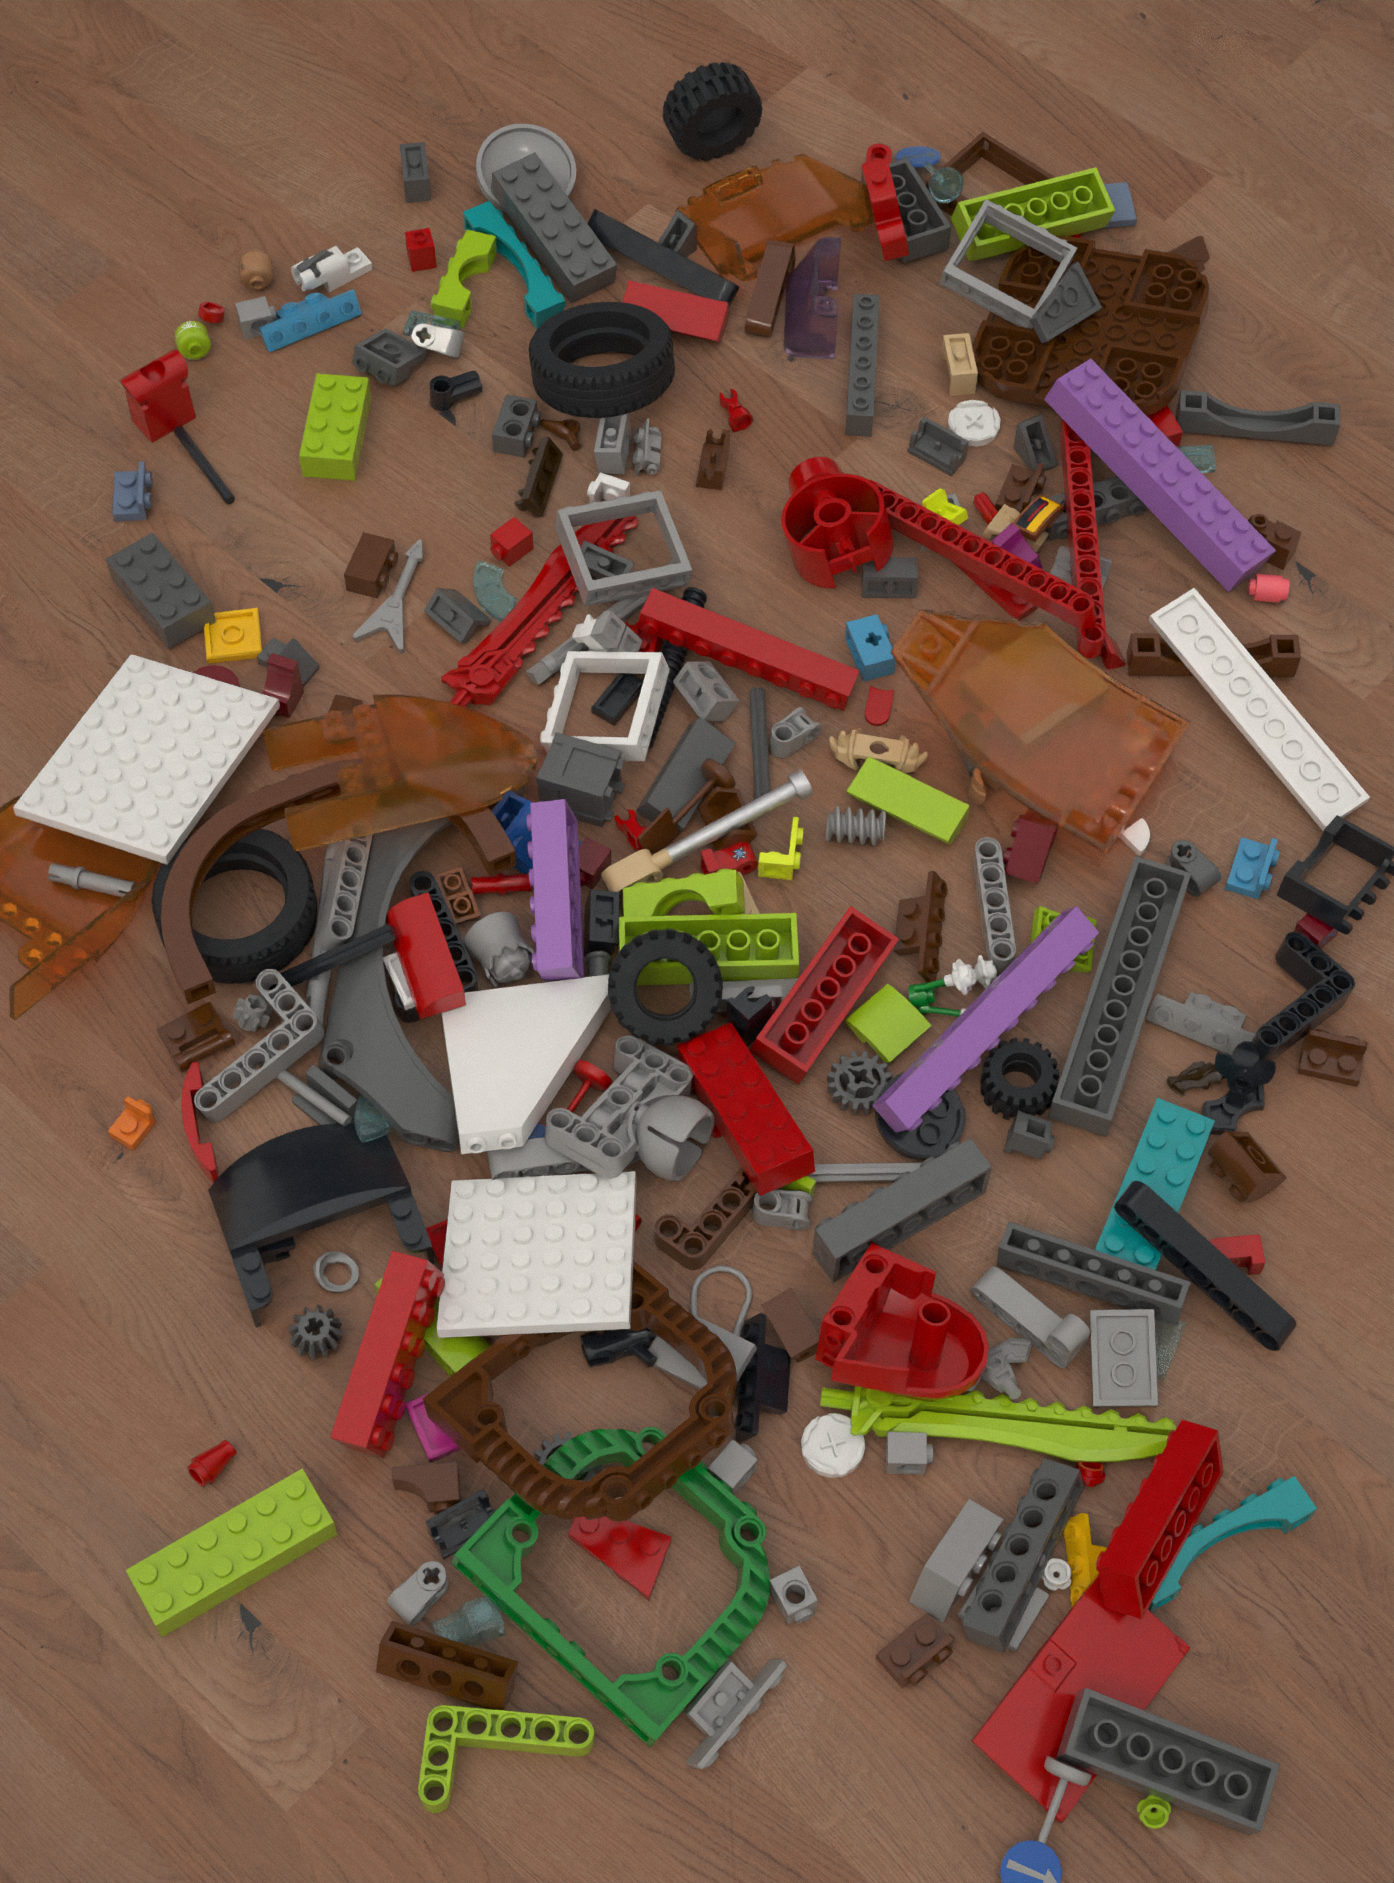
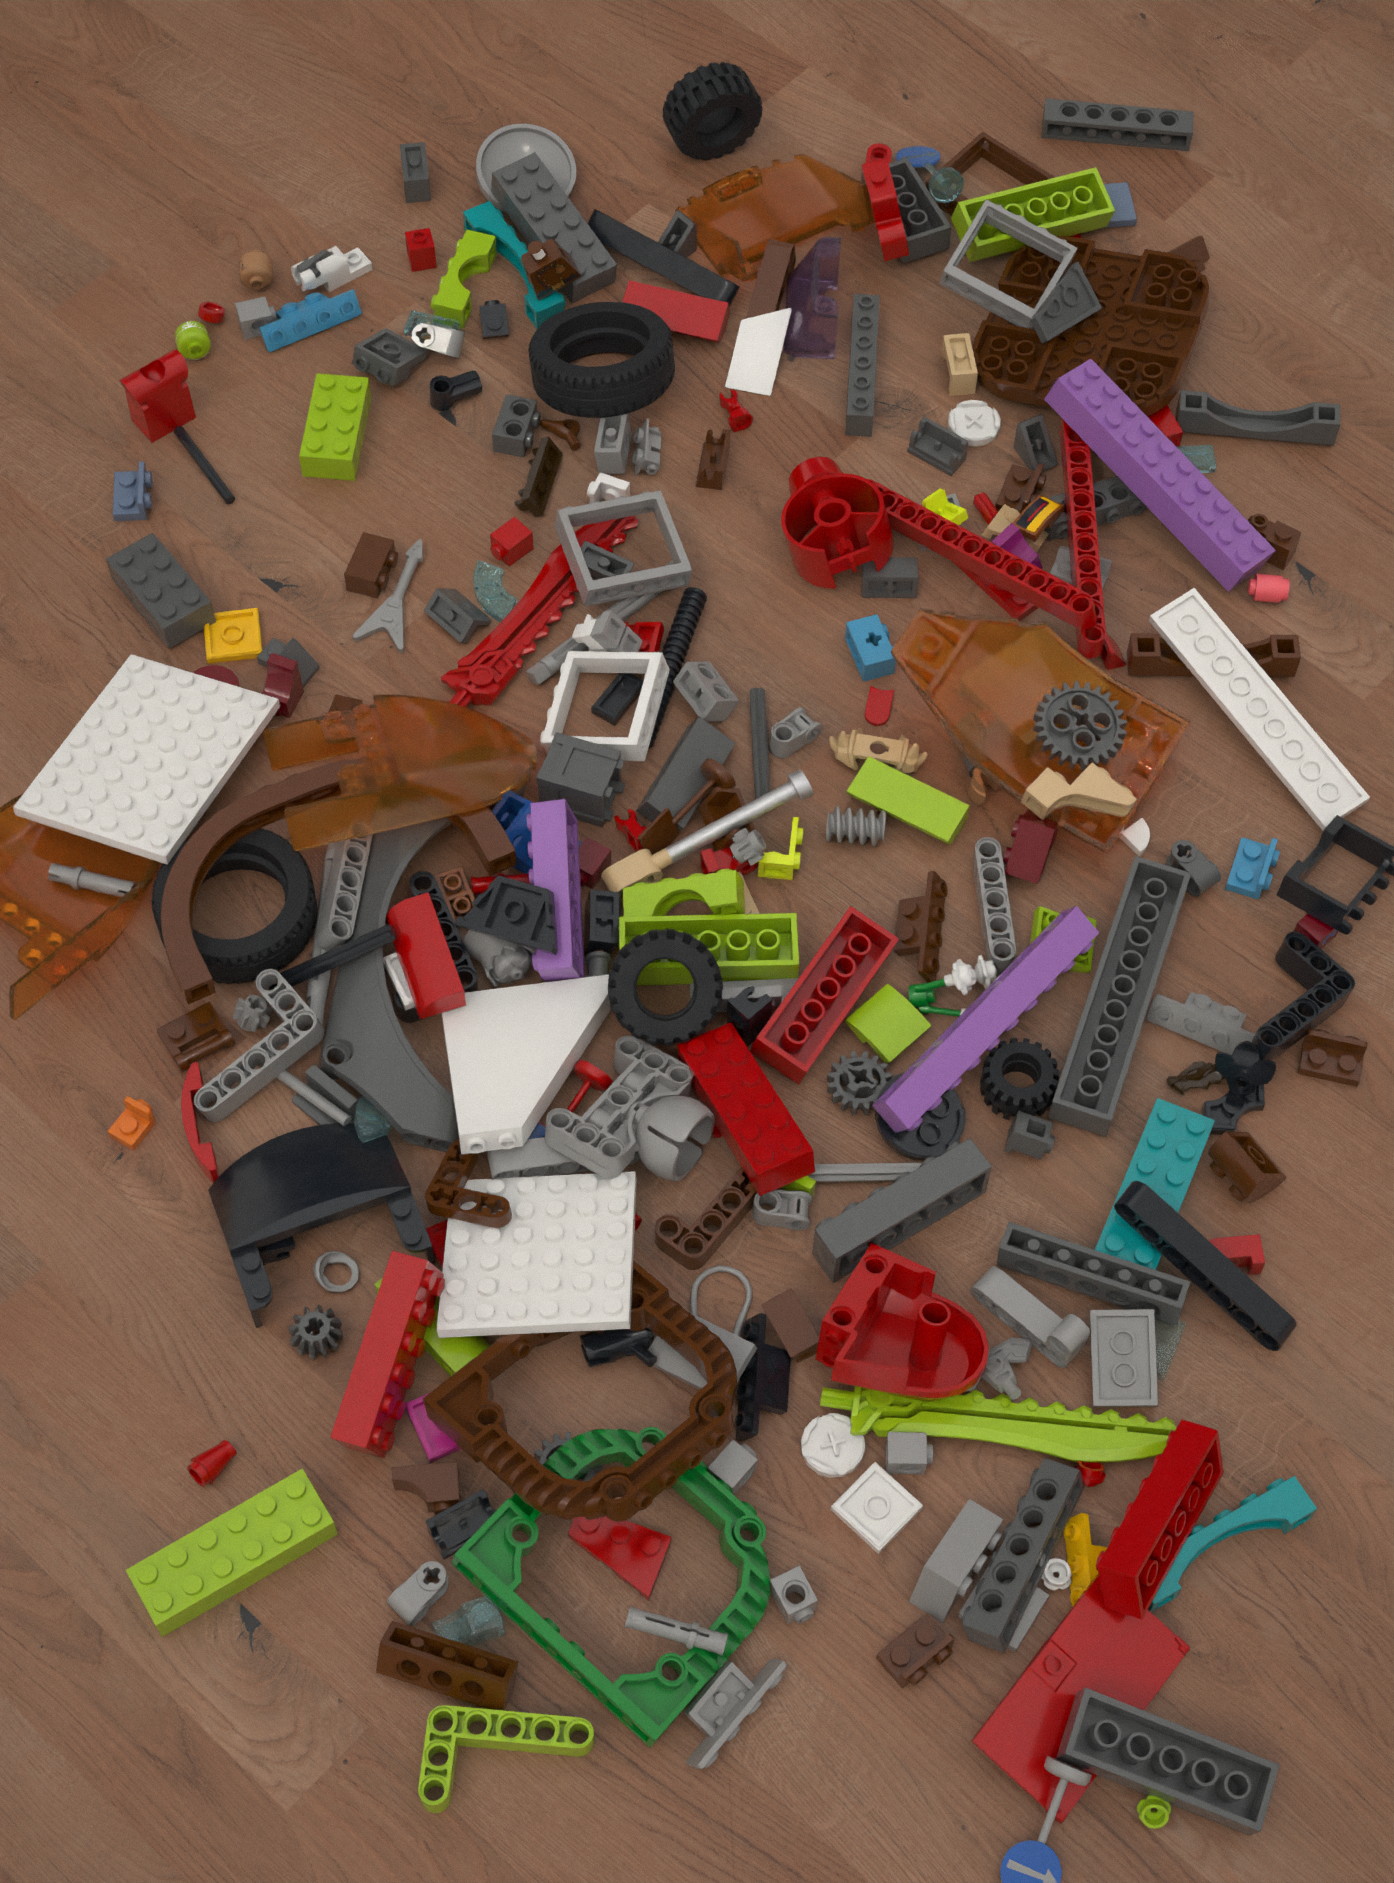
(455, 1194): none -> reddish brown beam
(494, 319): none -> black bracket
(515, 914): none -> black wing
(548, 267): none -> reddish brown torso
(676, 1630): none -> light grey pin
(747, 649): red brick -> none
(748, 846): none -> light grey gear
(758, 352): none -> white sticker
(876, 1507): none -> white tile
(1090, 791): none -> tan arch
(1095, 710): none -> dark grey gear
(1117, 124): none -> dark grey brick

